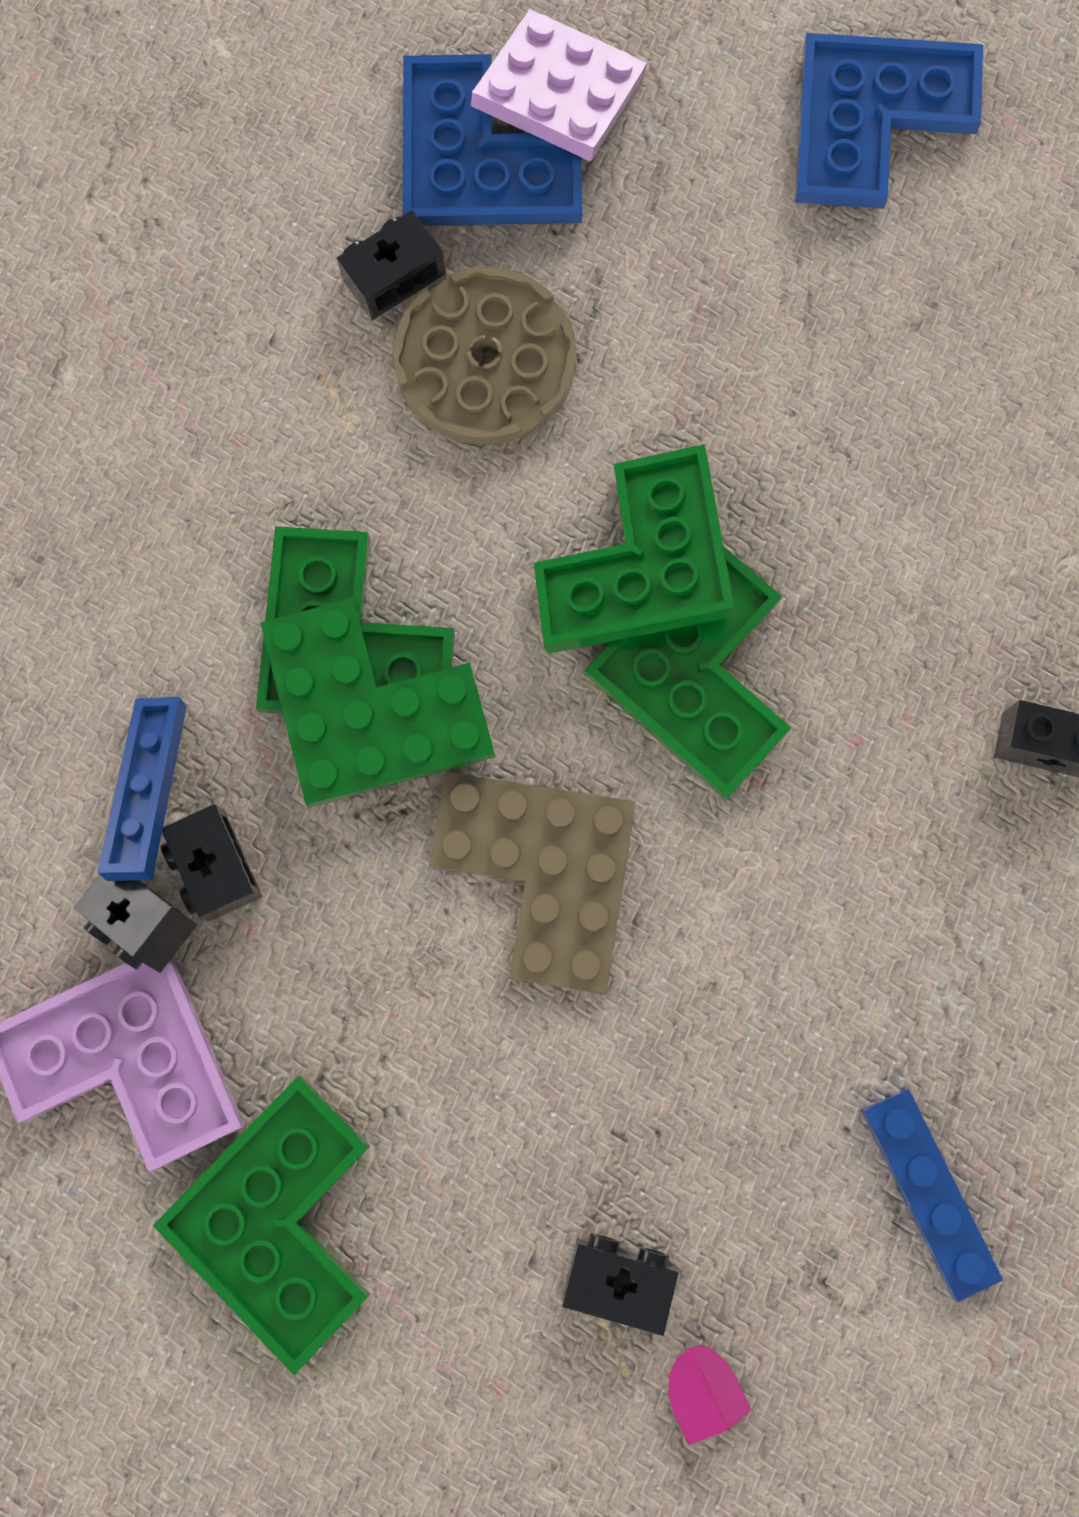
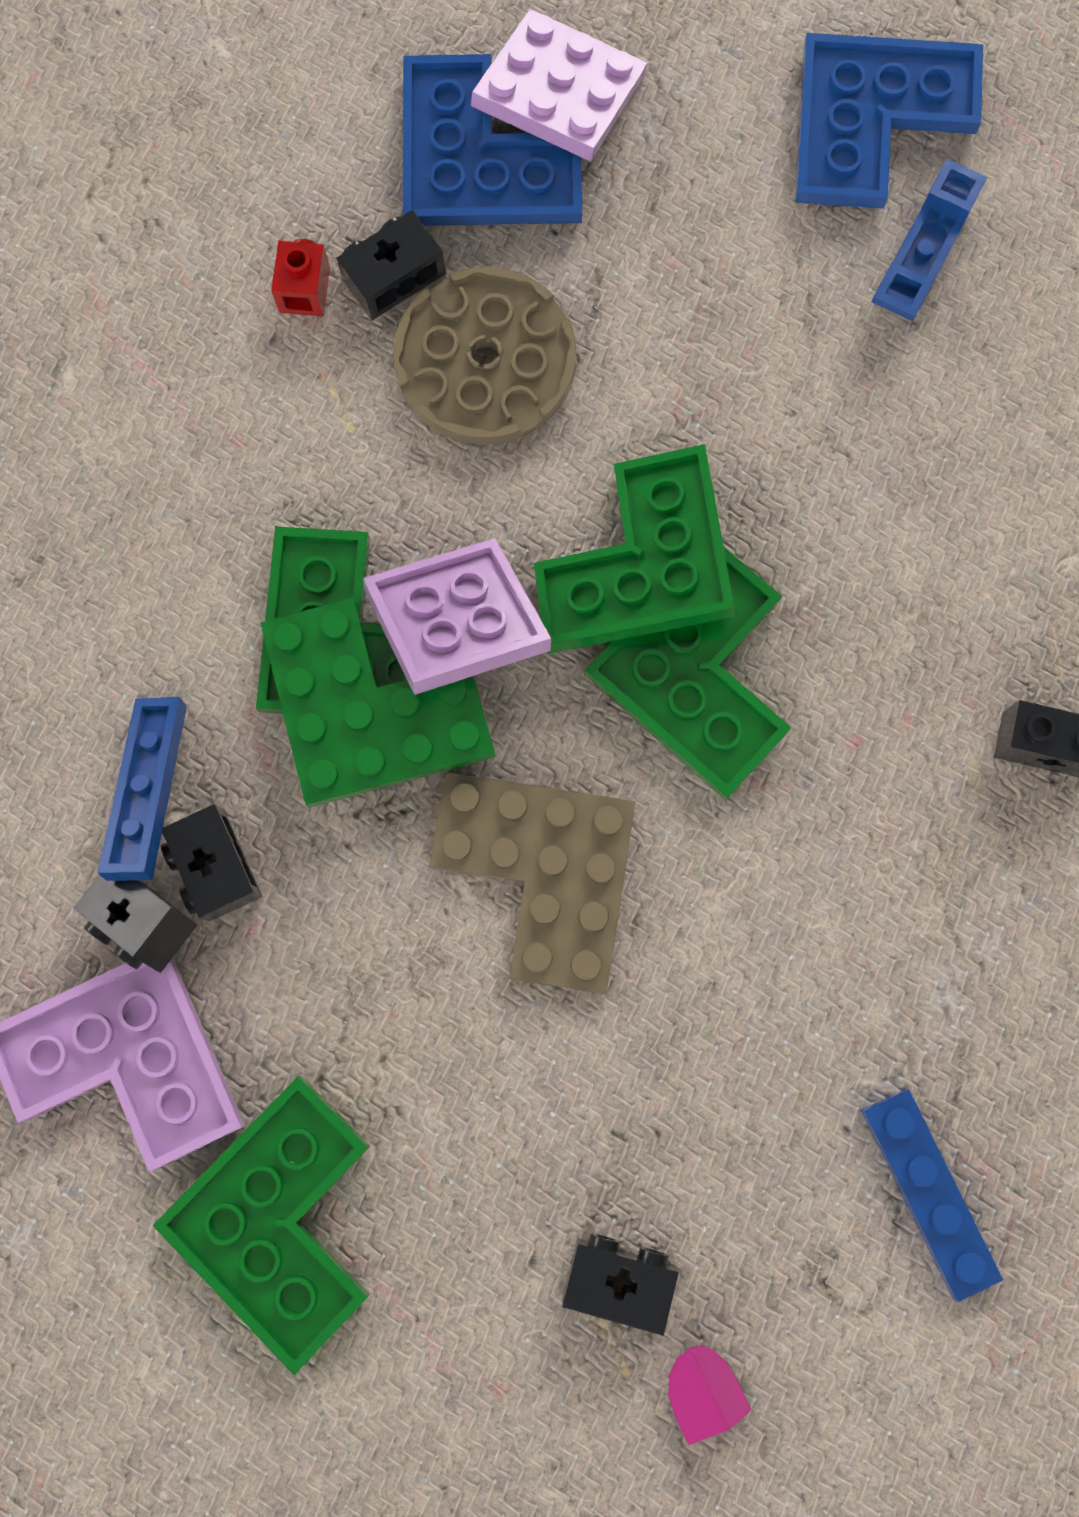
(300, 277): none -> red brick
(456, 615): none -> lavender plate
(929, 240): none -> blue slope

